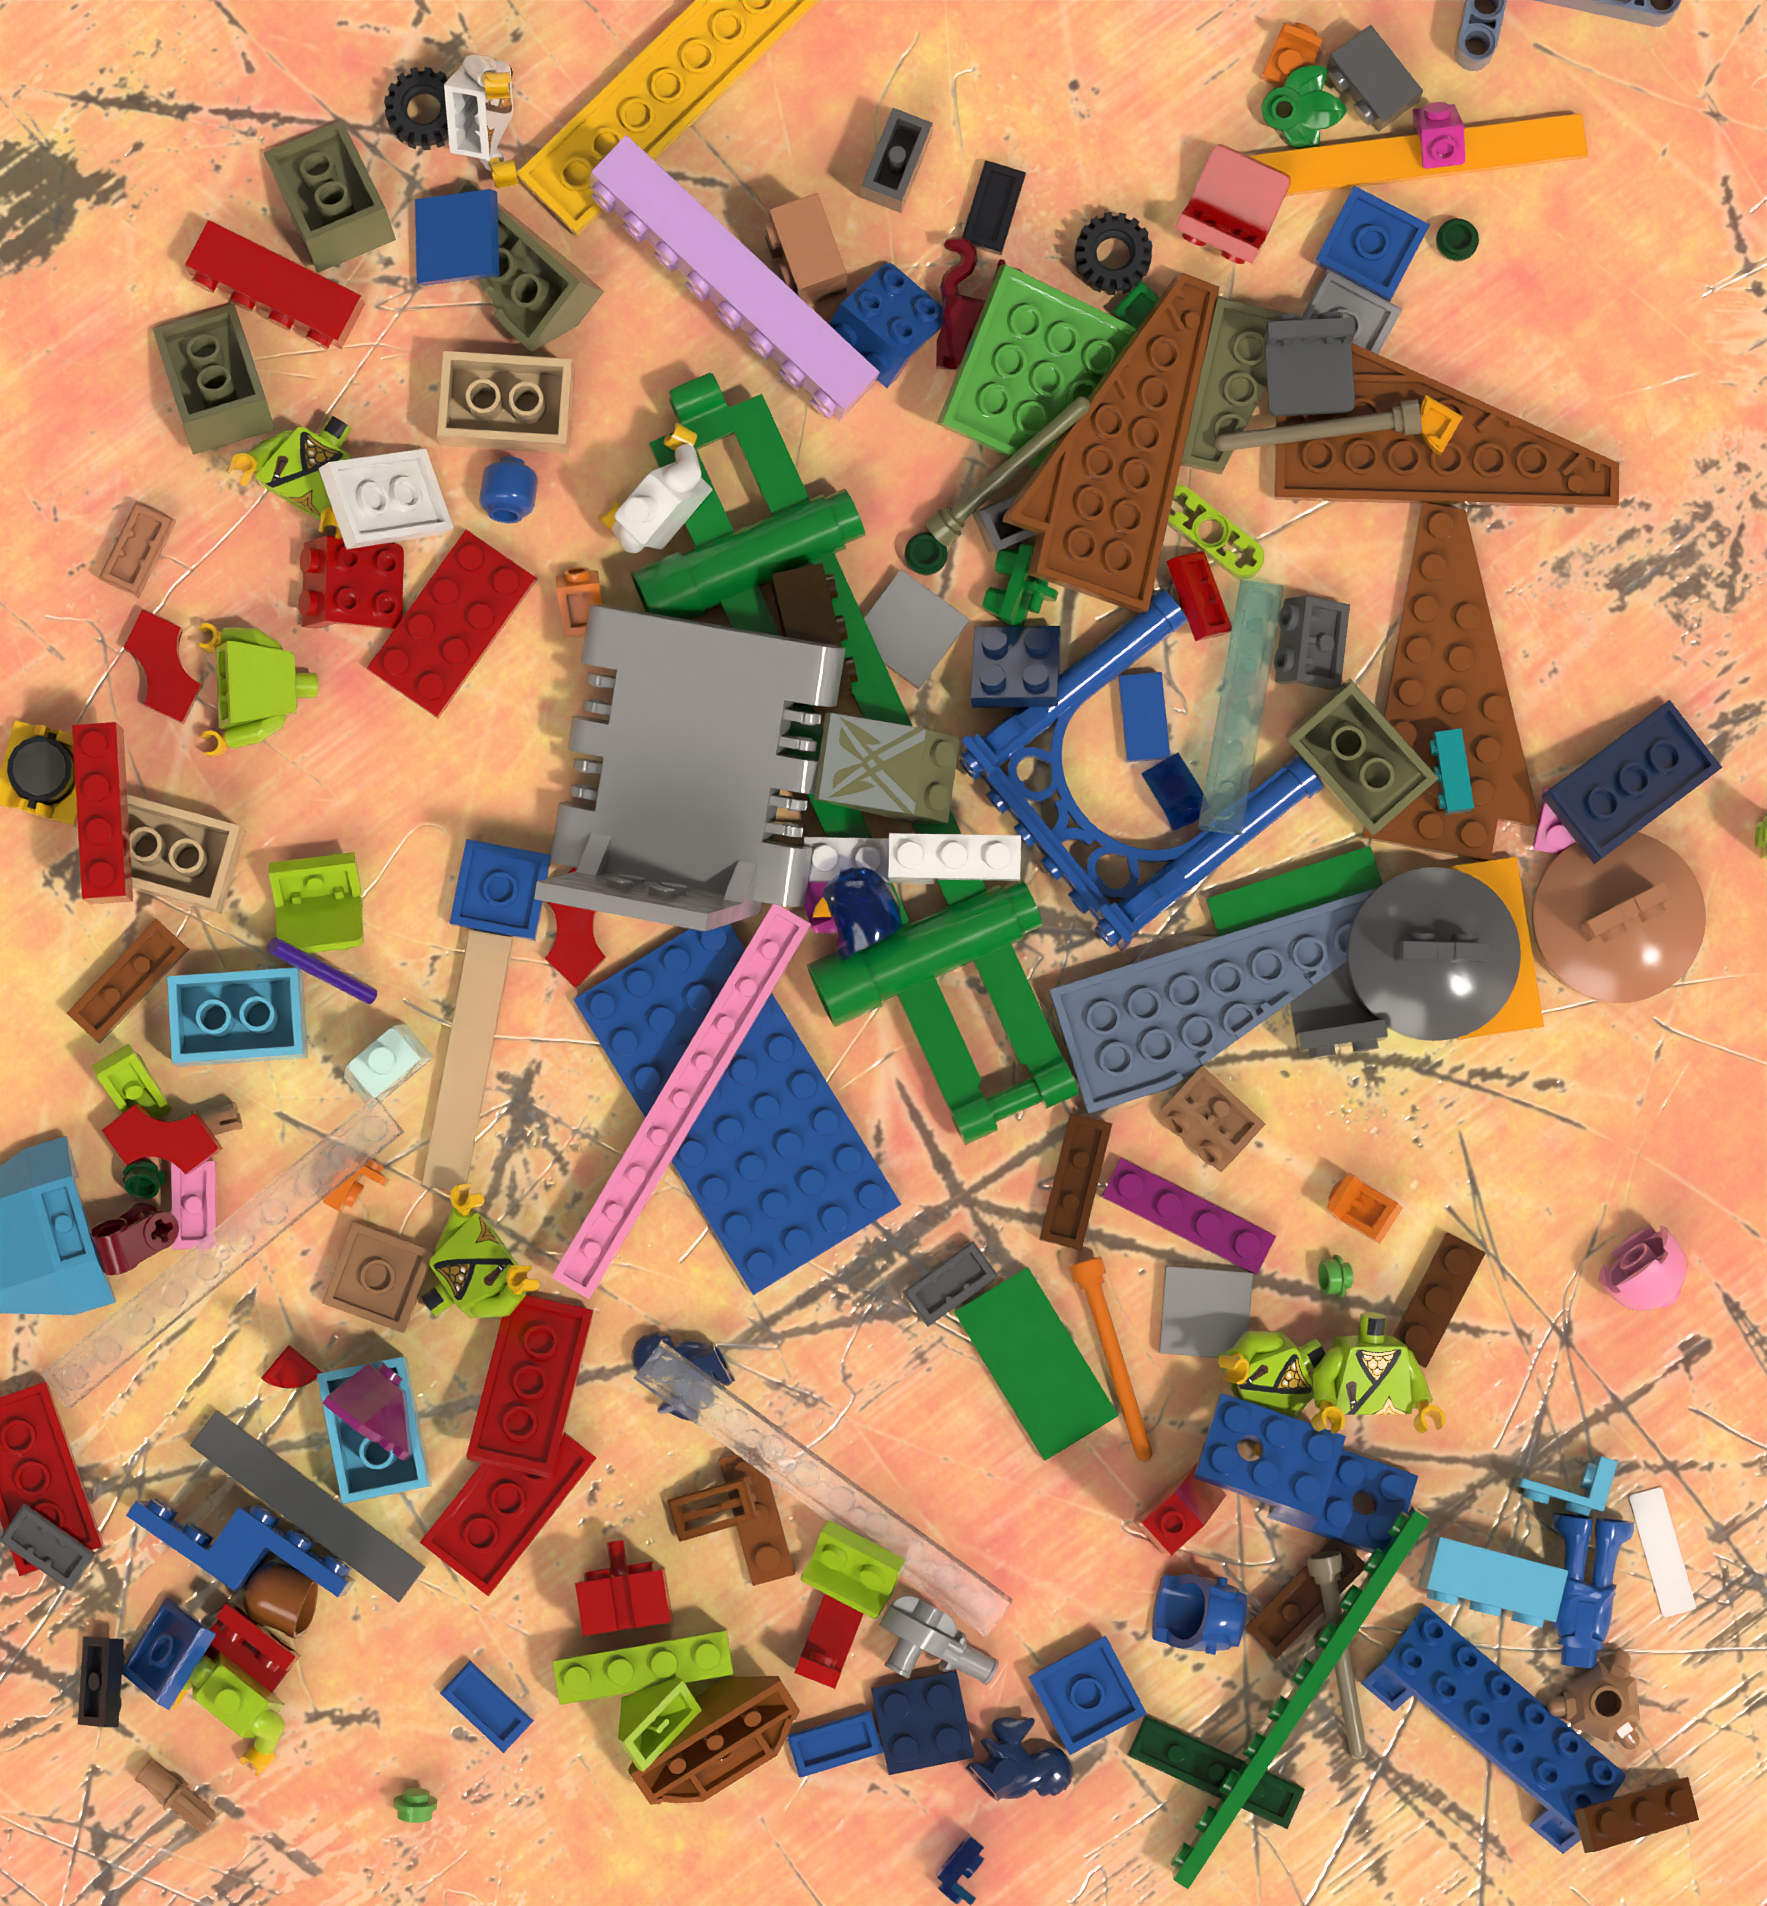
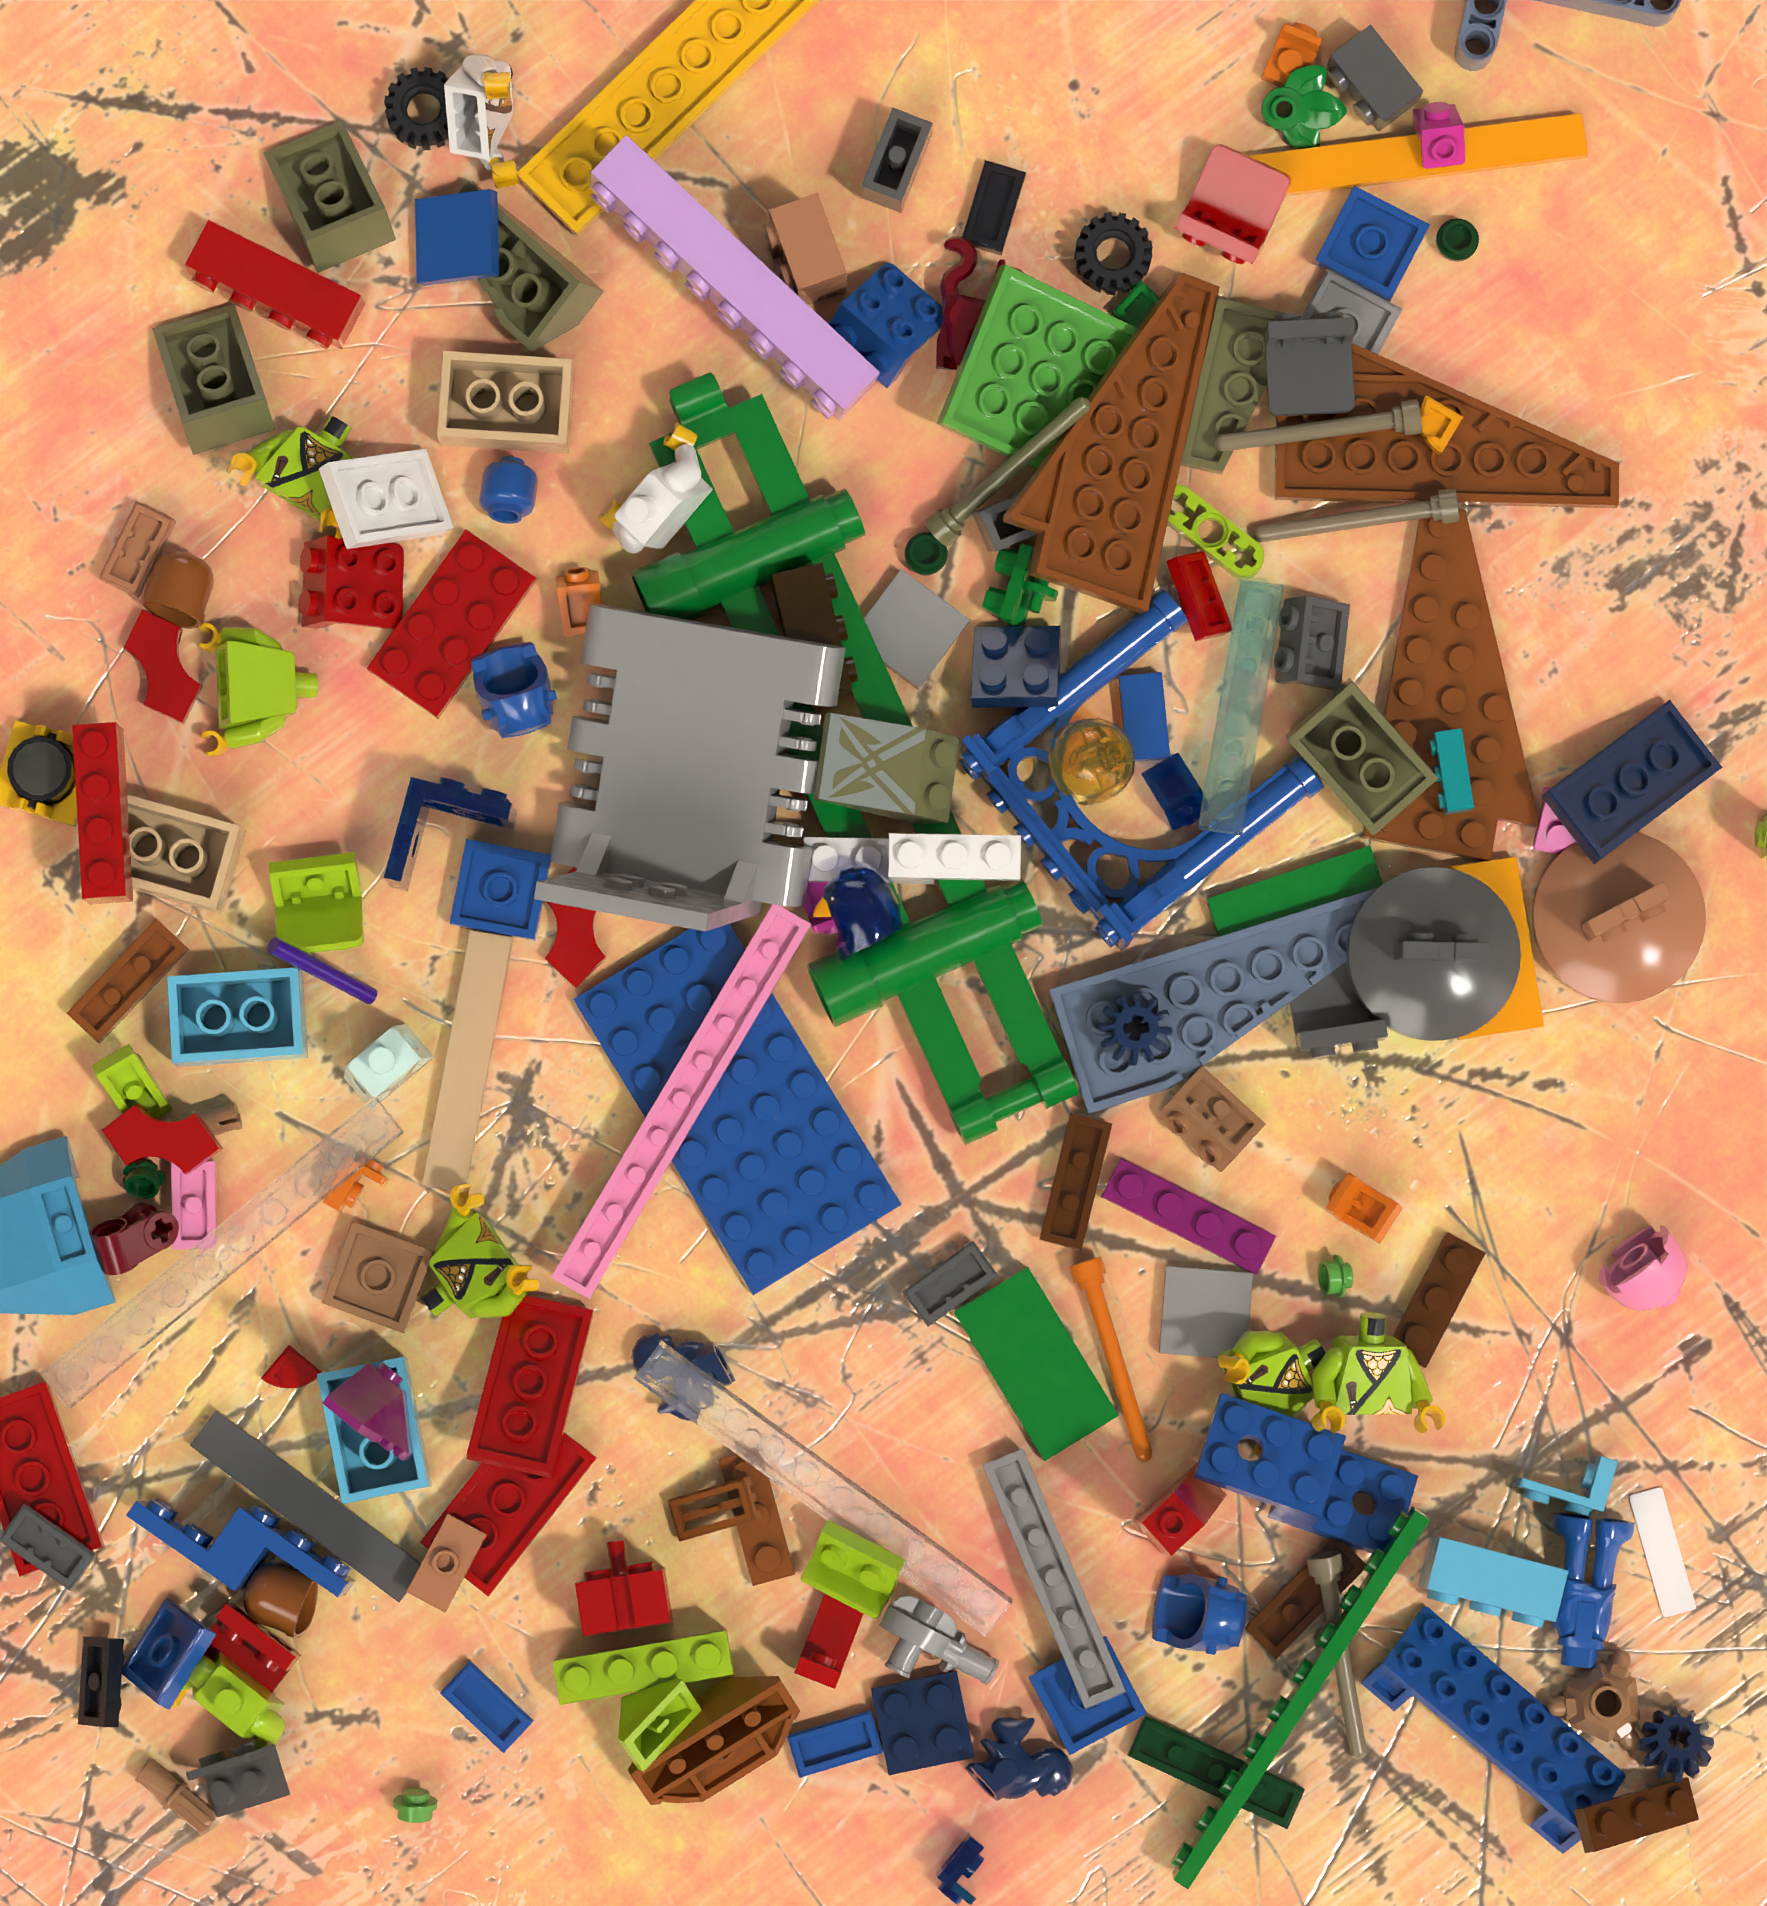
(182, 584): none -> dark orange helmet
(243, 1780): none -> dark grey bracket
(446, 1563): none -> nougat plate
(447, 797): none -> clear blue bracket
(513, 689): none -> blue helmet
(1054, 1579): none -> light grey plate
(1092, 760): none -> clear yellow cylinder
(1144, 1039): none -> dark blue gear
(1440, 507): none -> dark tan piece
(1678, 1729): none -> dark blue gear

